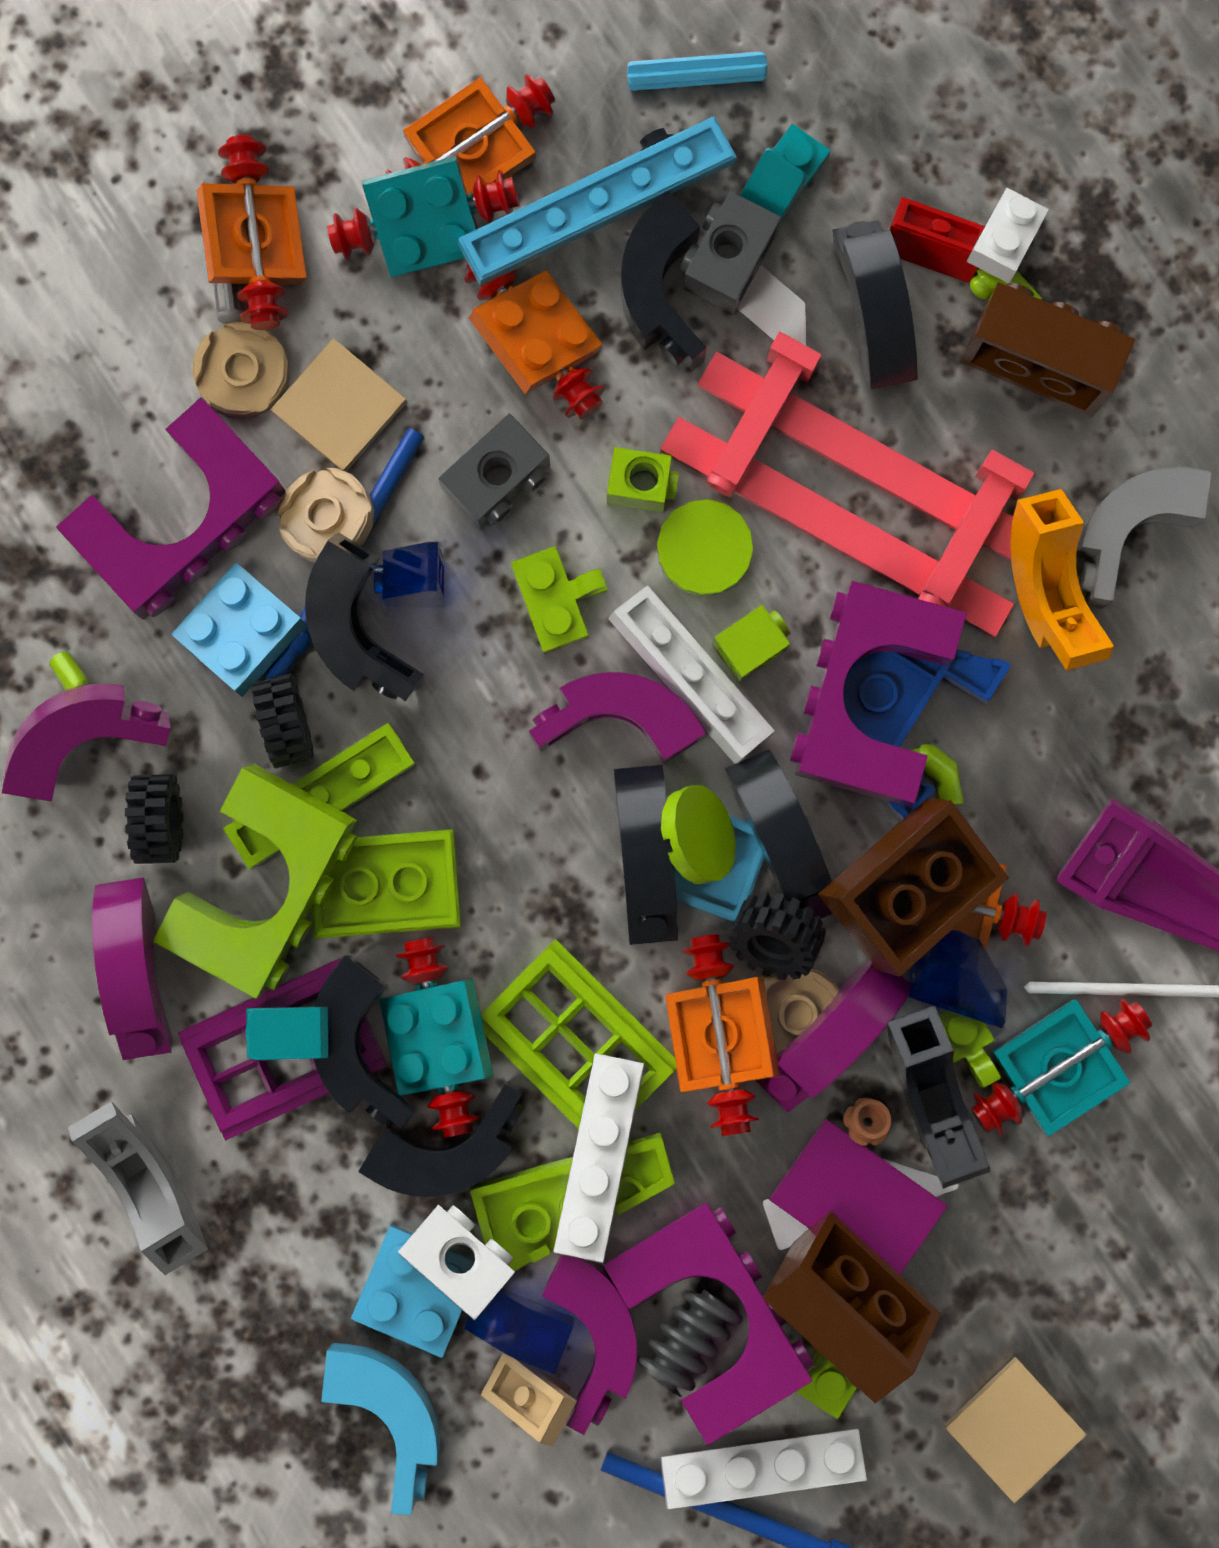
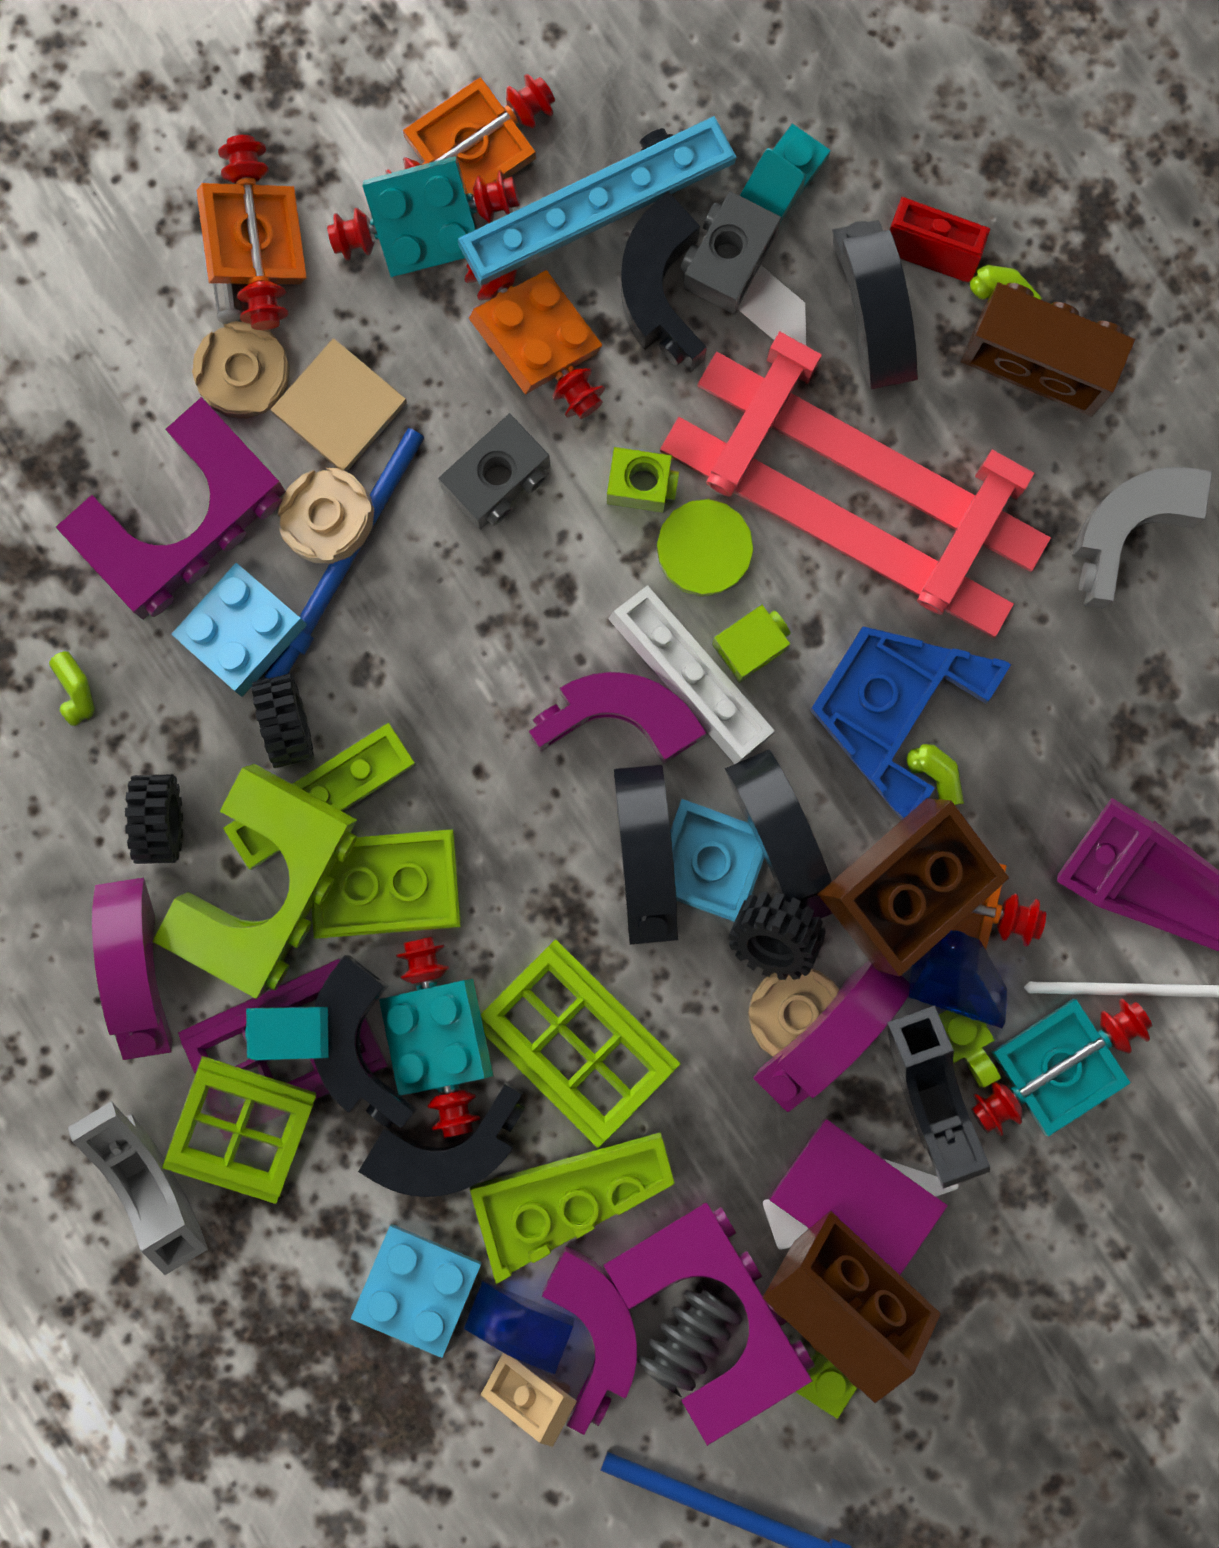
(69, 721): magenta arch -> none
(239, 1130): none -> lime piece
(337, 626): black arch -> none
(393, 1393): medium azure arch -> none
(412, 576): clear blue slope -> none
(427, 1254): white brick -> none
(554, 599): lime plate -> none
(599, 1158): white plate -> none
(697, 71): medium azure axle -> none
(698, 834): lime tile -> none
(721, 1034): orange plate -> none
(762, 1468): white plate -> none
(870, 623): magenta arch -> none
(876, 1113): nougat plate -> none
(1007, 235): white plate -> none
(1014, 1430): tan tile -> none
(1047, 583): light orange arch -> none

